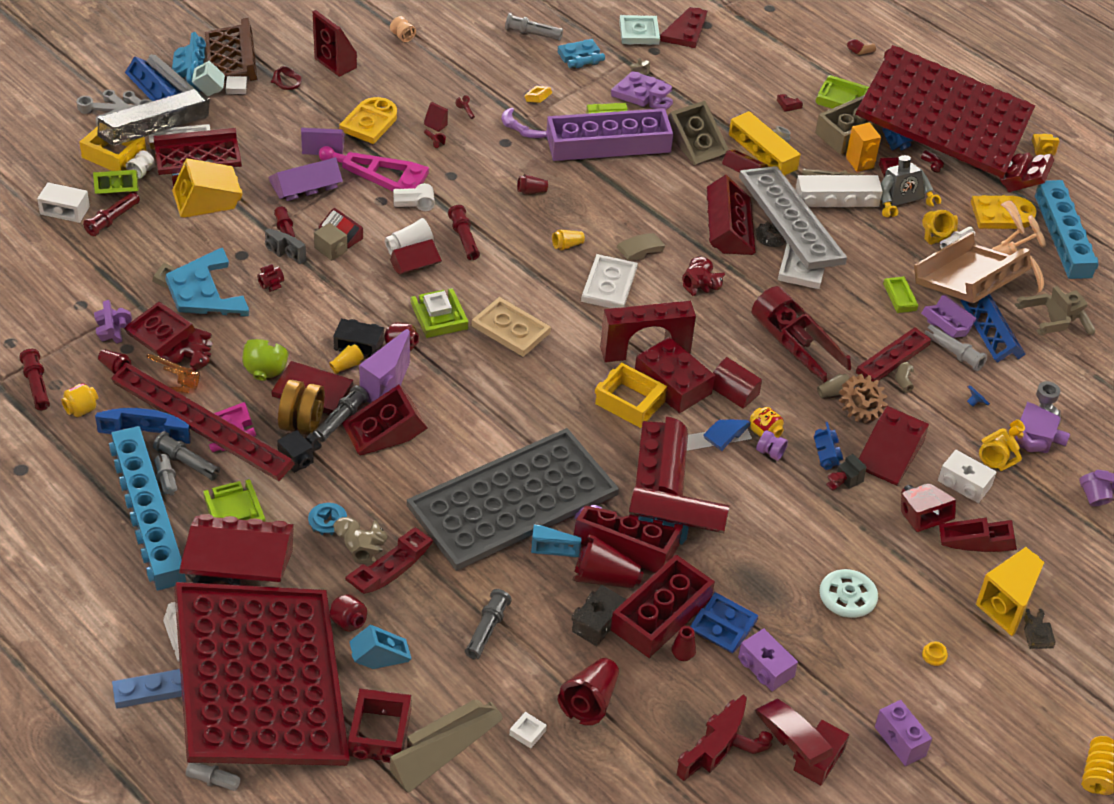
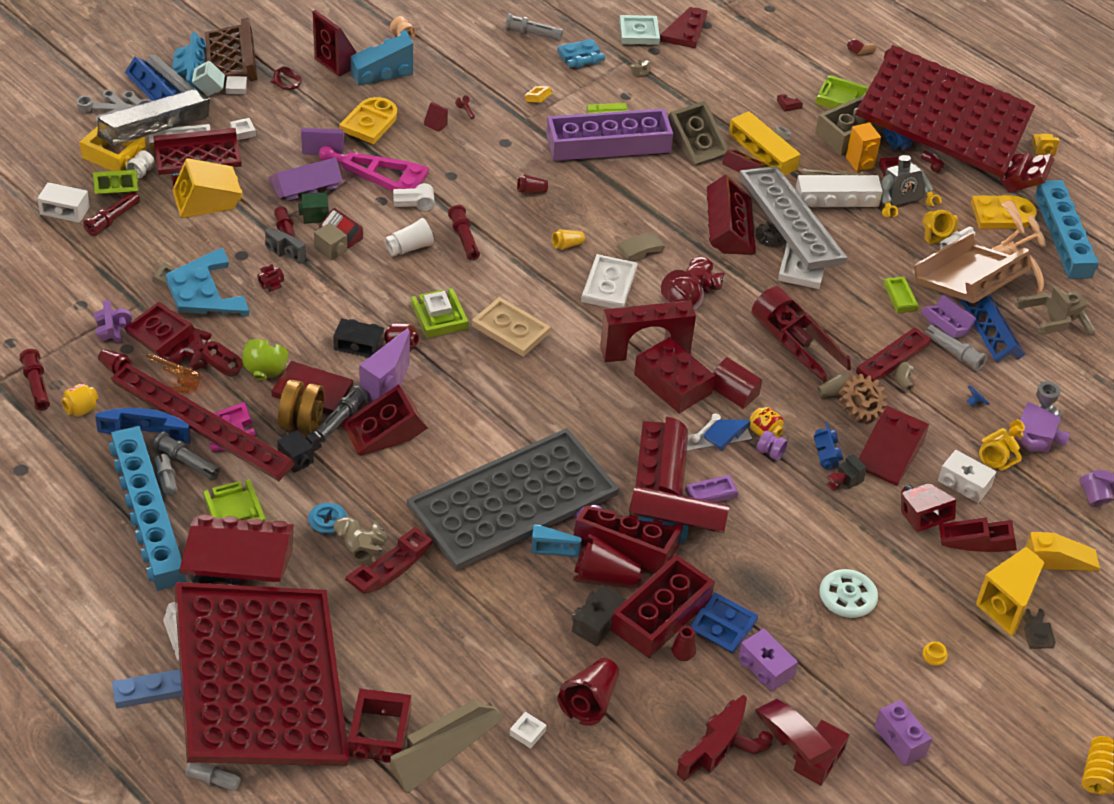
(222, 358): none -> dark red beam
(244, 128): none -> white plate
(313, 207): none -> dark green brick
(348, 358): yellow cone -> none
(348, 612): dark red head -> none
(379, 648): dark azure slope -> none
(384, 61): none -> dark azure wedge
(415, 257): dark red brick -> none
(437, 138): dark red hand -> none
(491, 615): dark grey pin -> none
(508, 121): medium lavender piece -> none
(639, 382): yellow window -> none
(643, 90): medium lavender plate -> none
(681, 286): none -> dark red piece
(696, 437): none -> white hinge
(713, 490): none -> medium lavender plate
(1062, 552): none -> yellow slope

